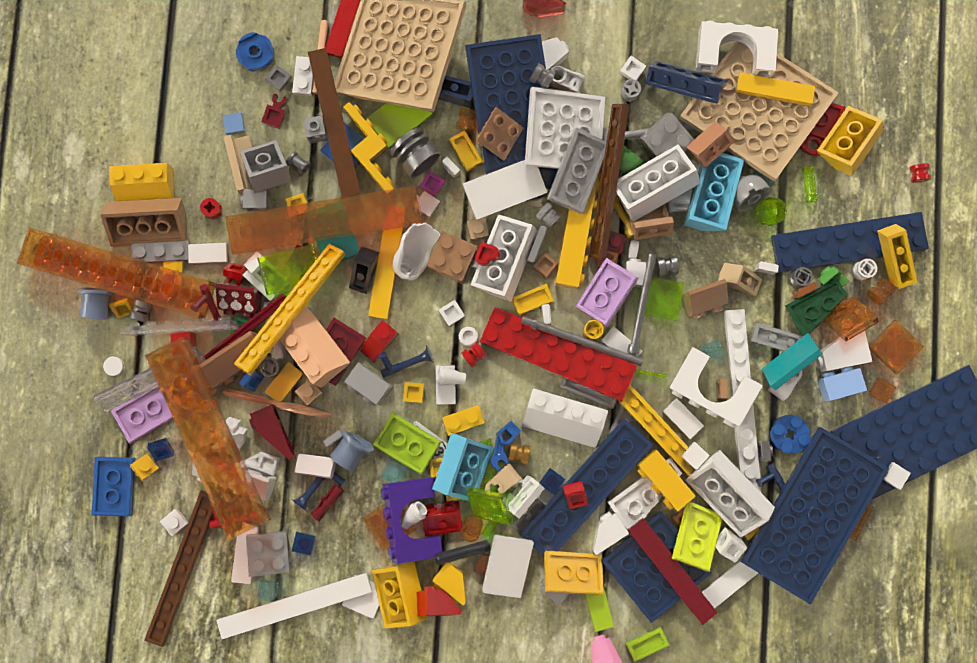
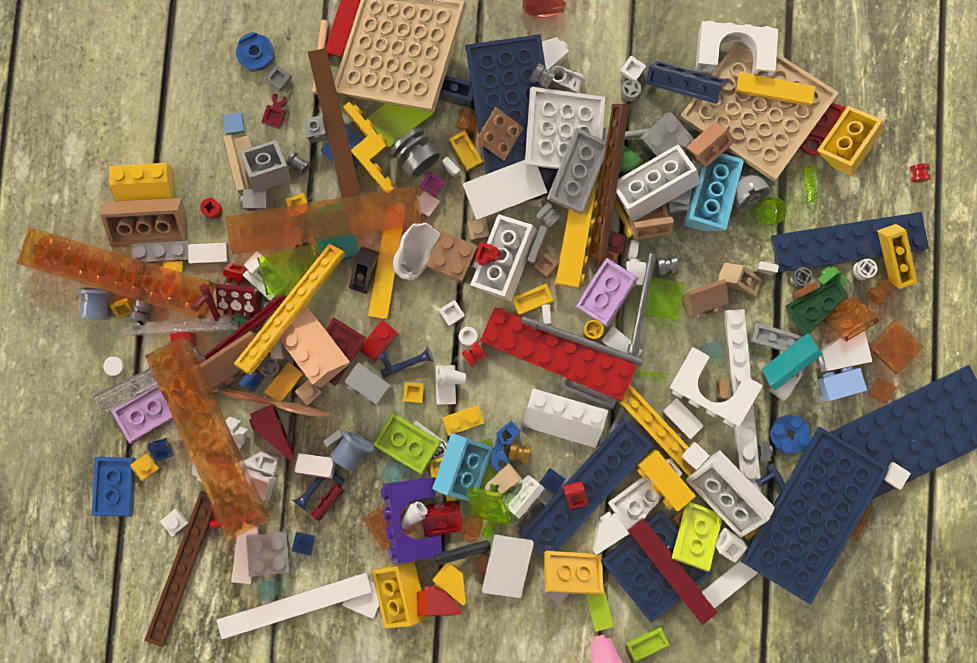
(303, 77): white plate -> none

